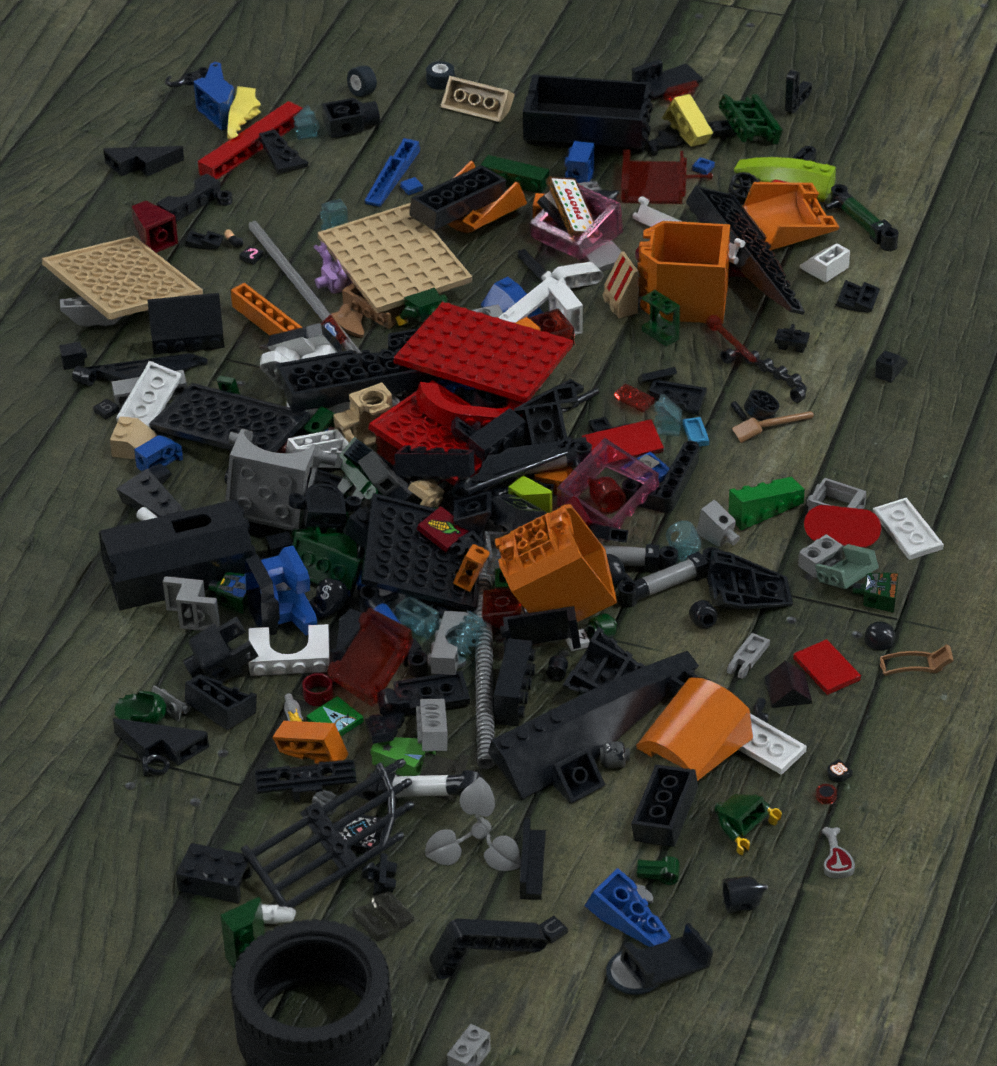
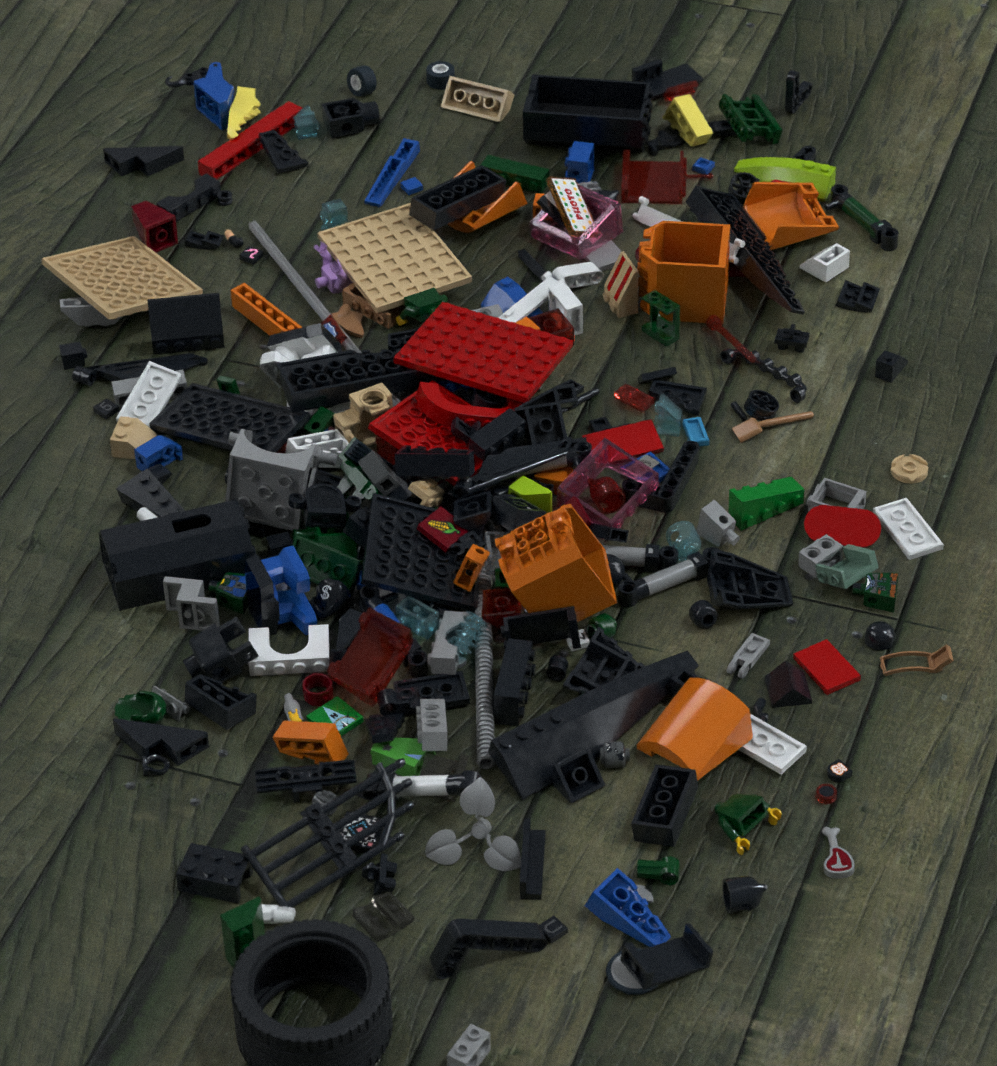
(909, 468): none -> tan tile

